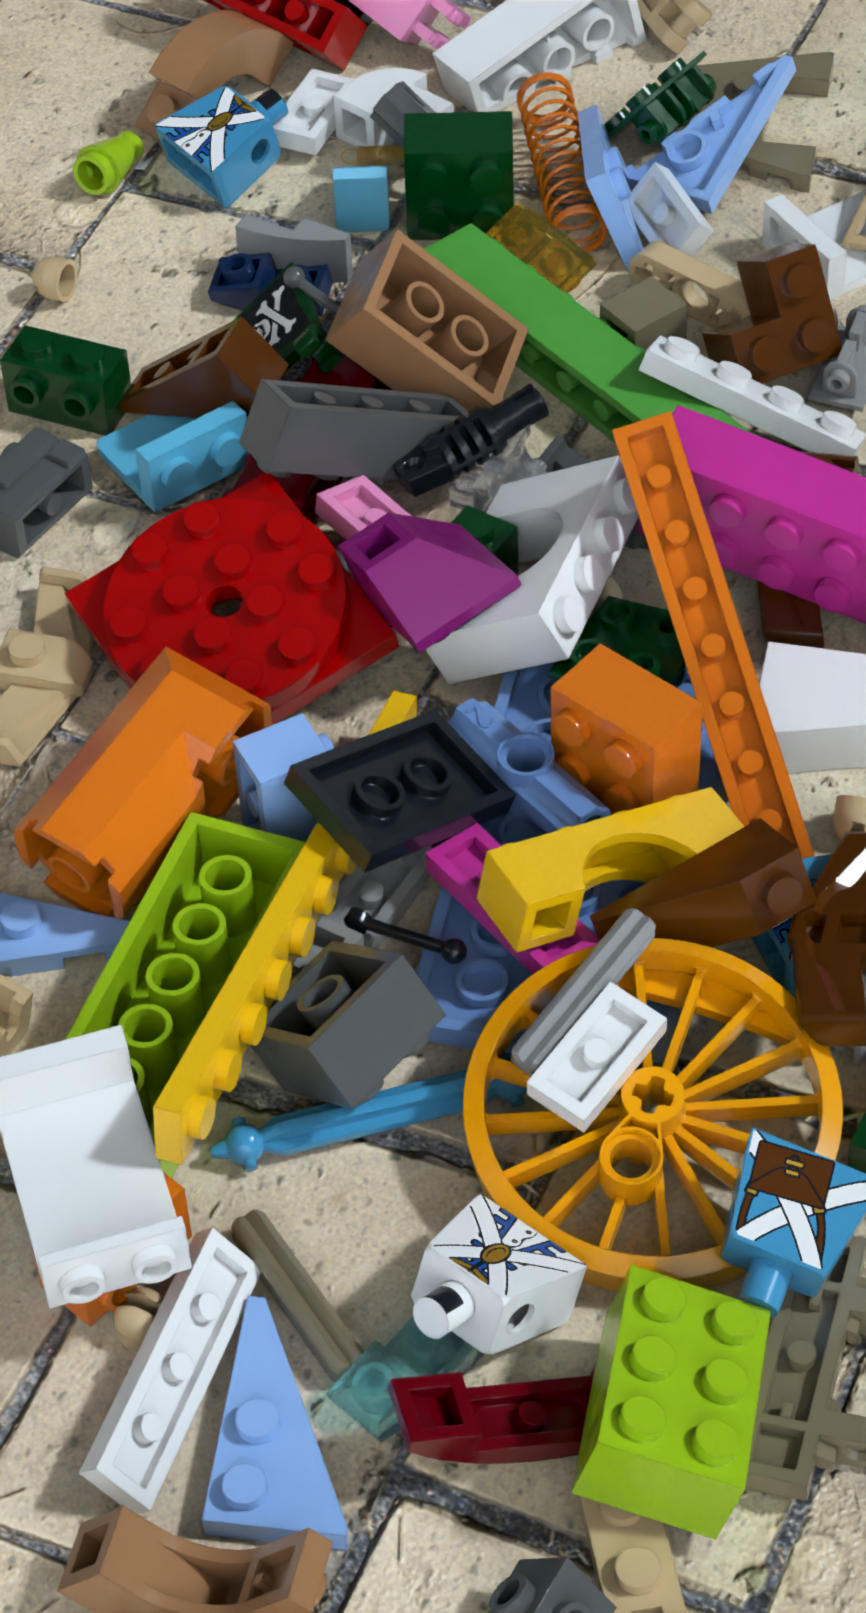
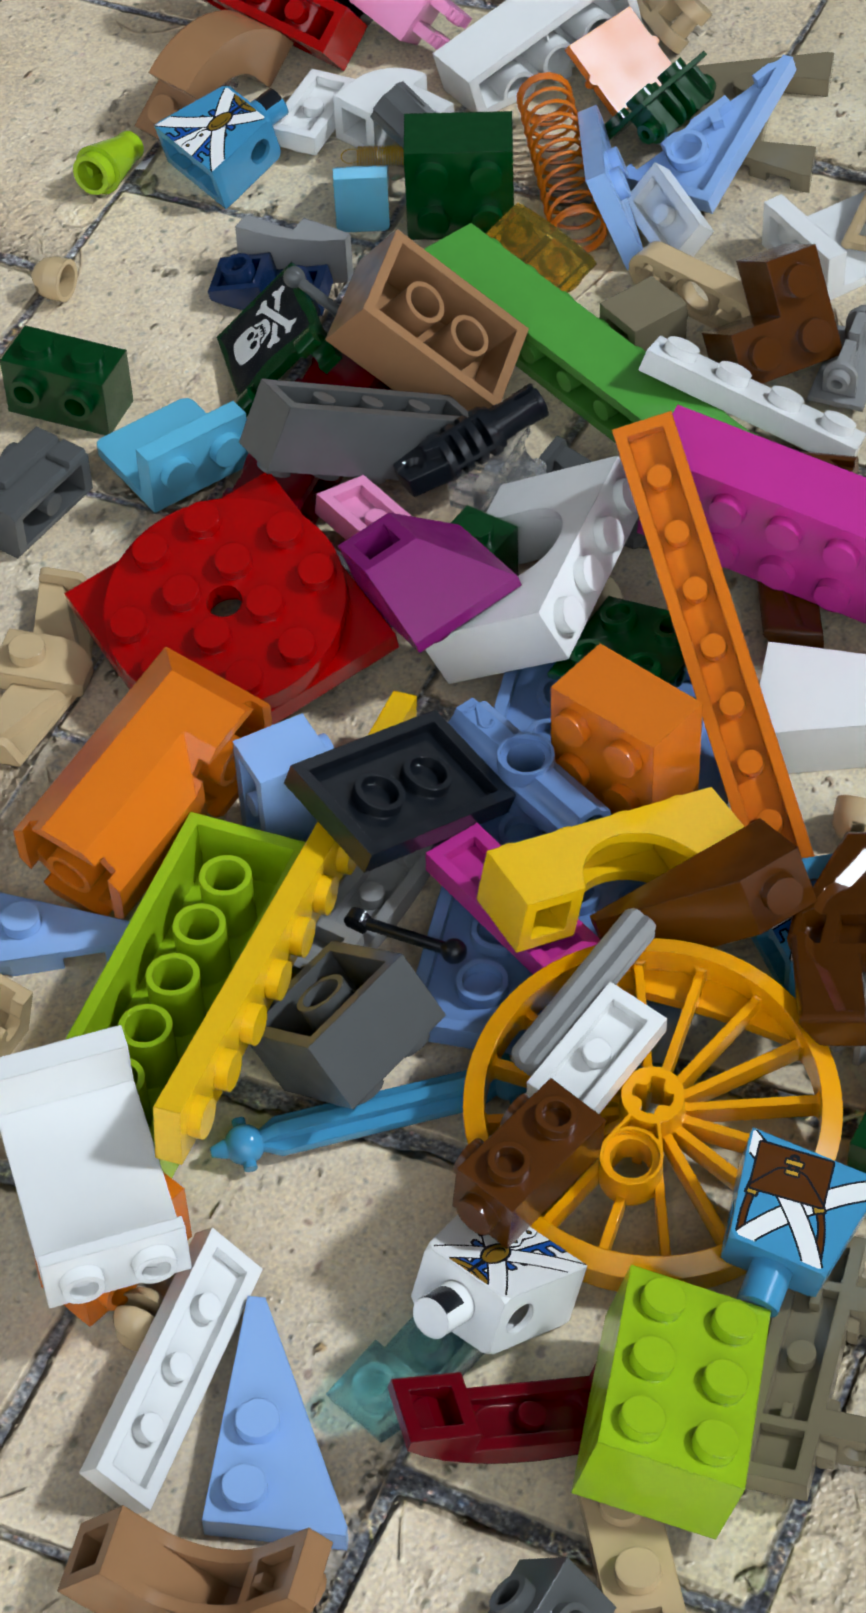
(205, 374): reddish brown slope -> none
(297, 1294): dark tan axle -> none
(526, 1162): none -> reddish brown brick
(618, 59): none -> piece

